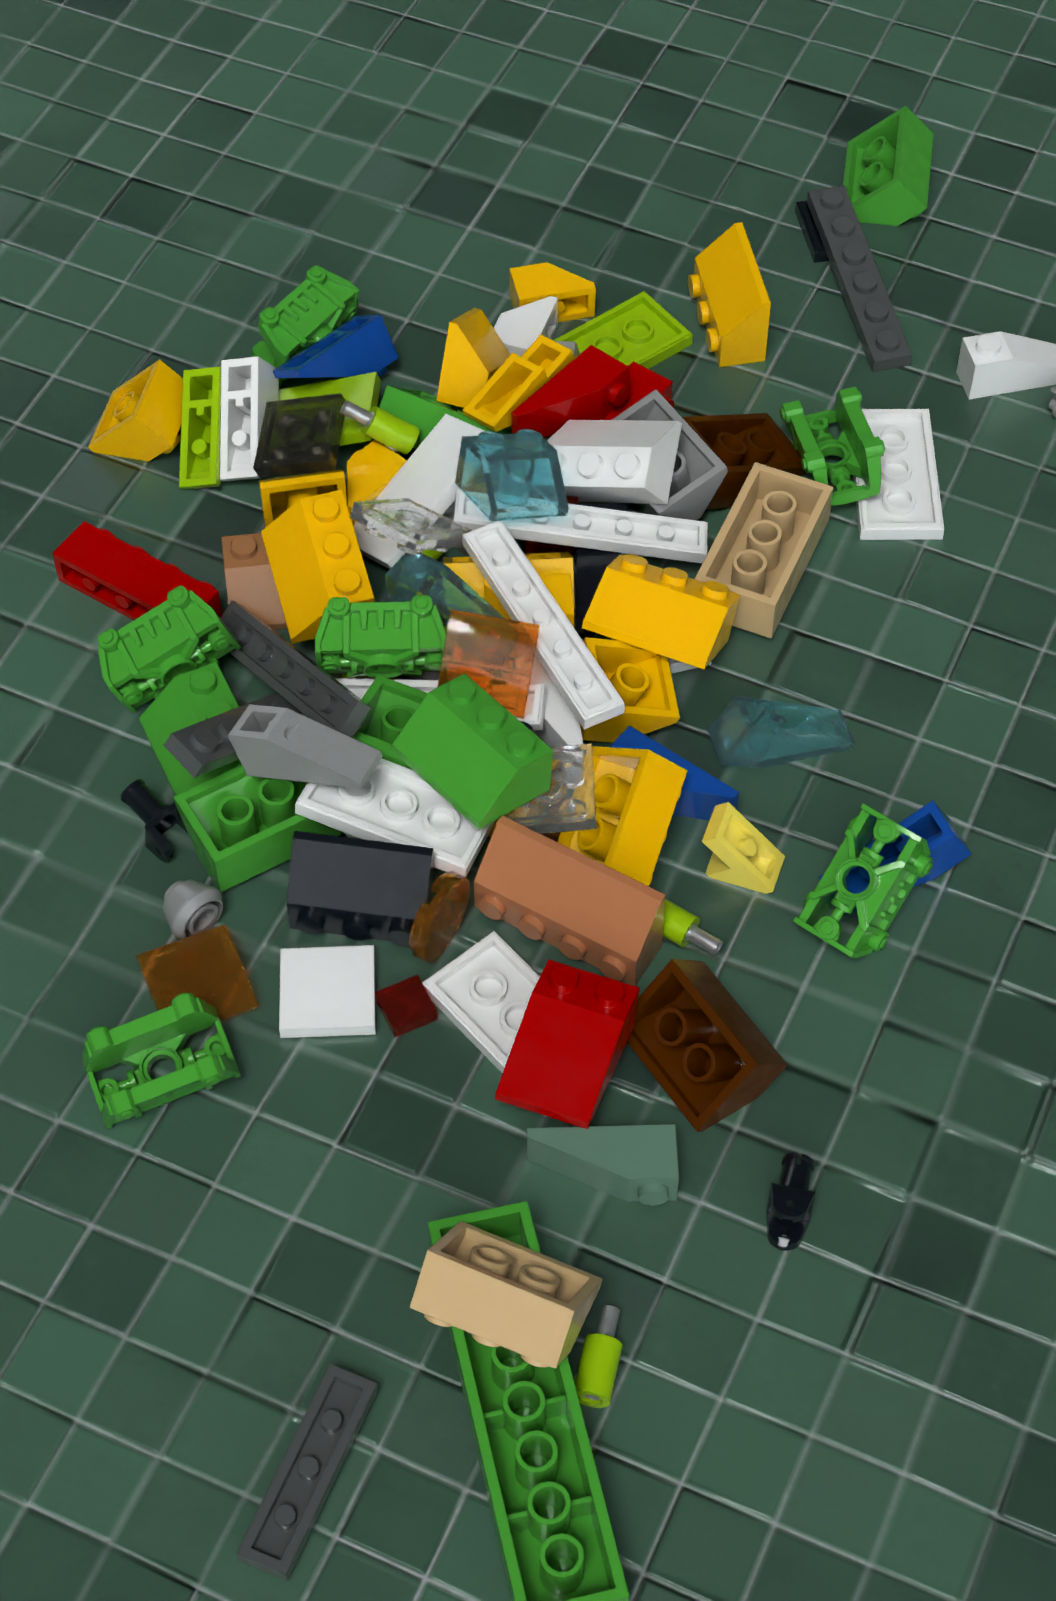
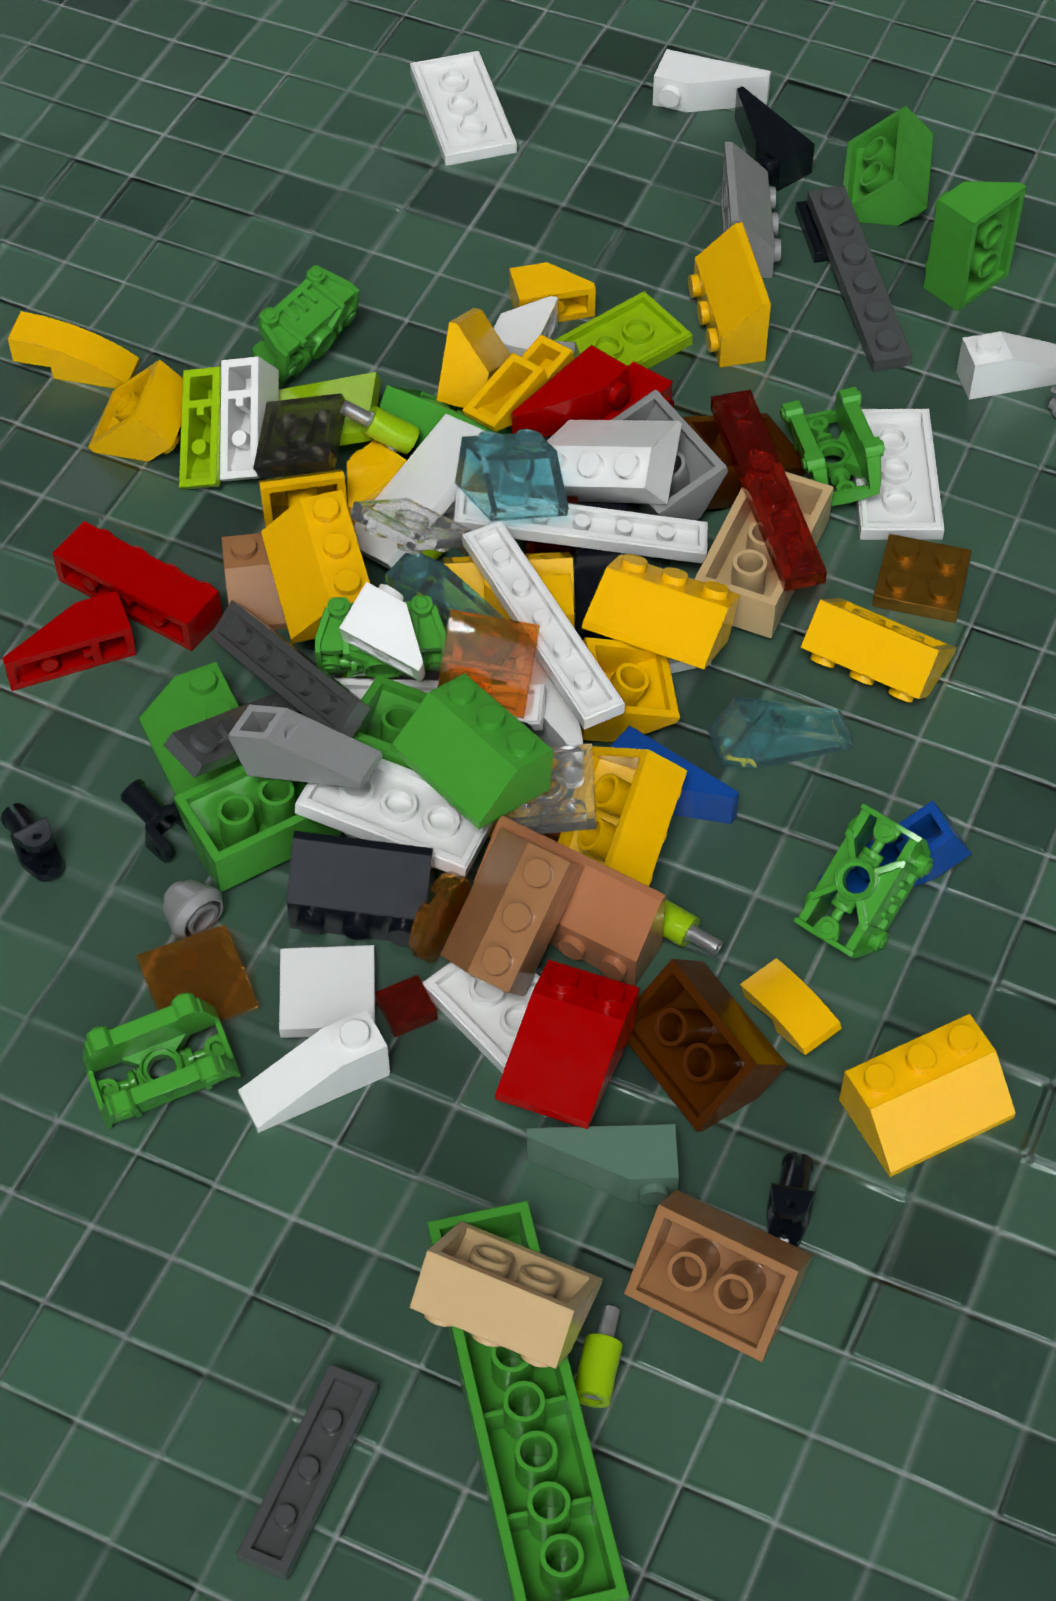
(33, 843): none -> black piece
(70, 351): none -> yellow slope
(75, 640): none -> red slope
(161, 645): bright green piece -> none
(318, 1071): none -> white slope
(348, 351): blue slope -> none
(383, 629): none -> white slope
(462, 108): none -> white tile
(511, 912): none -> medium nougat slope
(703, 83): none -> white slope
(717, 1274): none -> medium nougat slope
(740, 852): light yellow slope -> none
(750, 200): none -> light grey slope
(768, 491): none -> clear red plate
(772, 141): none -> black slope
(791, 1005): none -> yellow slope
(876, 648): none -> yellow slope
(922, 578): none -> pearl gold plate
(927, 1095): none -> yellow slope
(972, 240): none -> bright green slope

